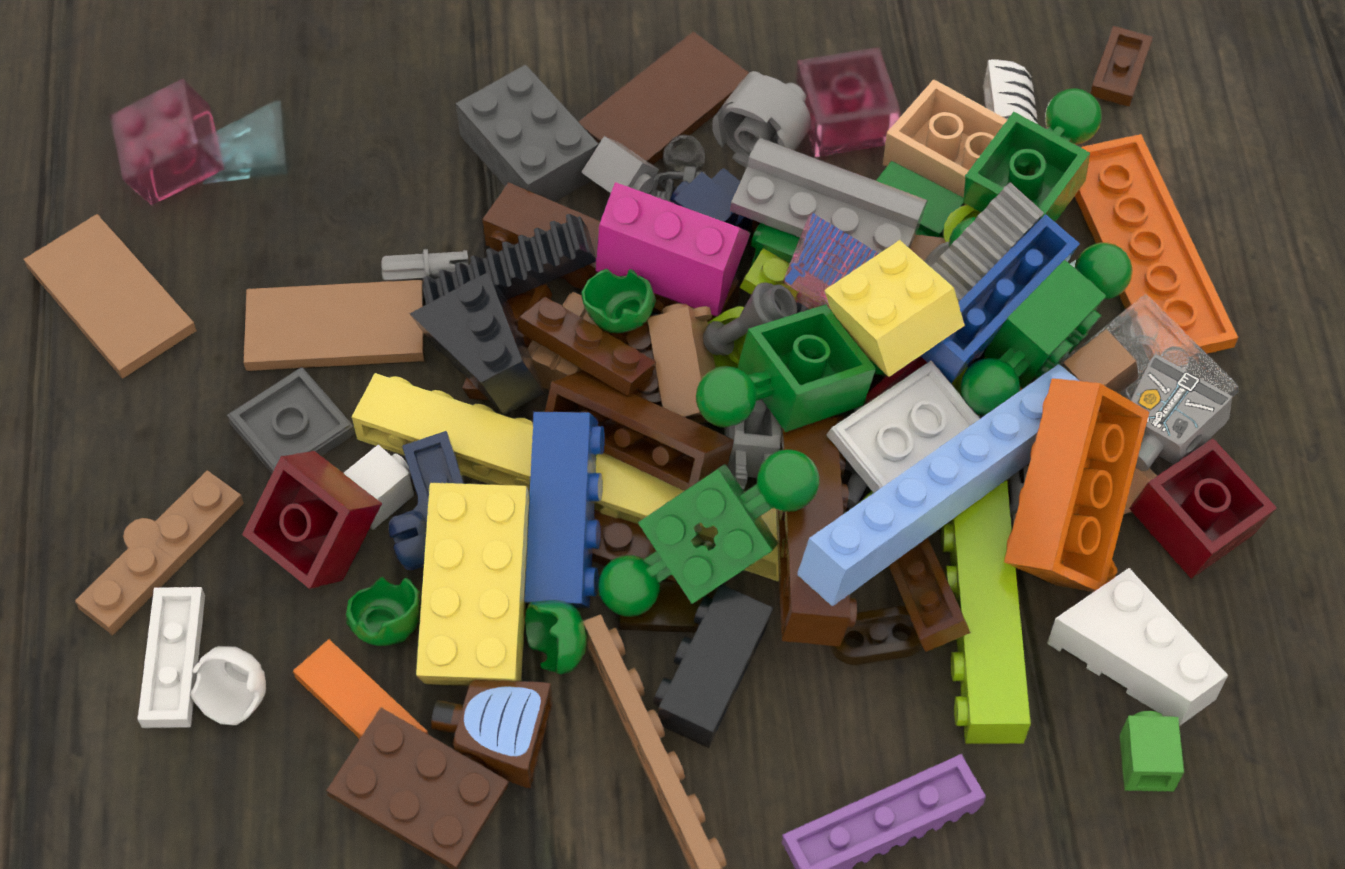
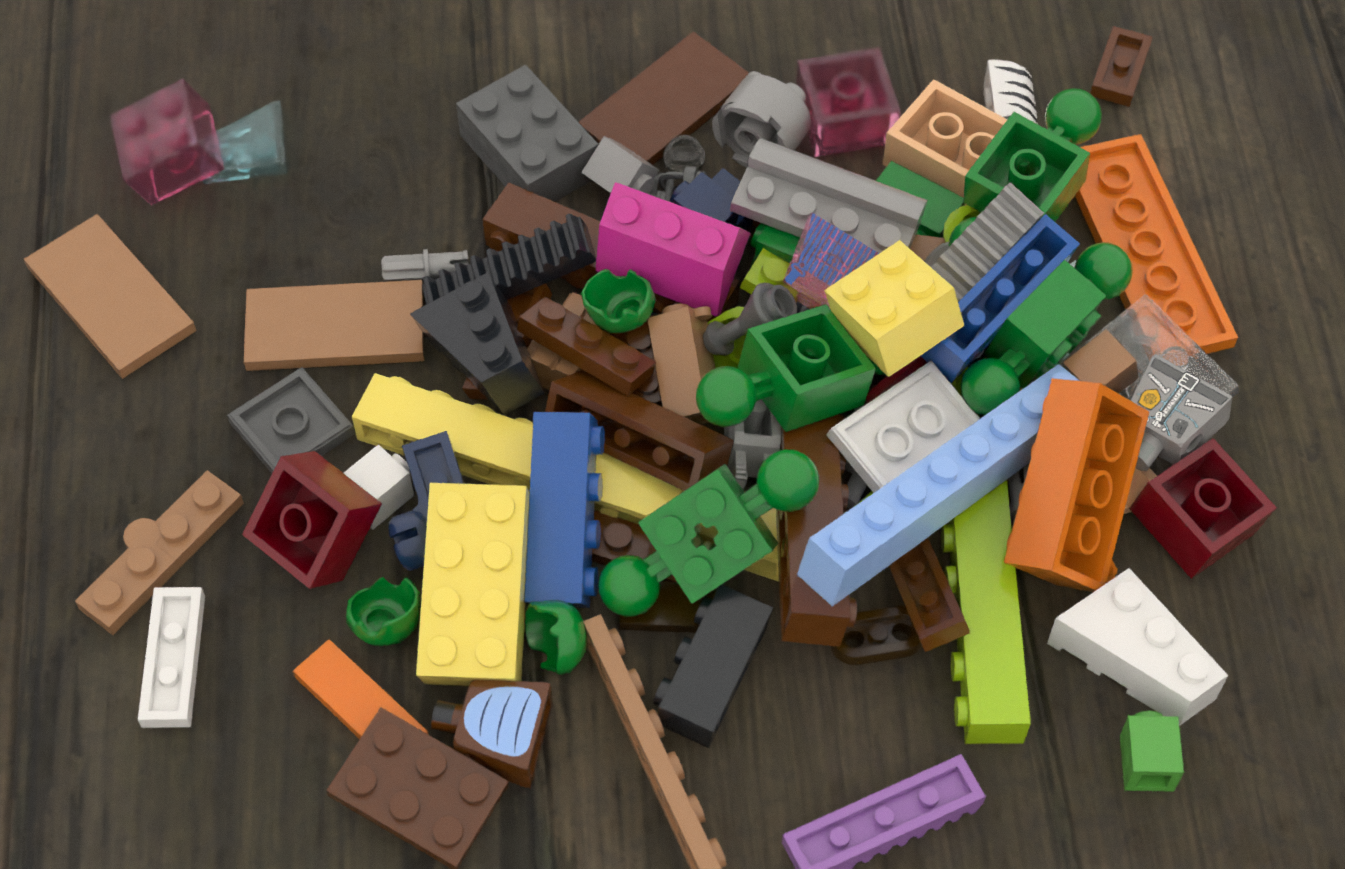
(228, 685): white hair -> none

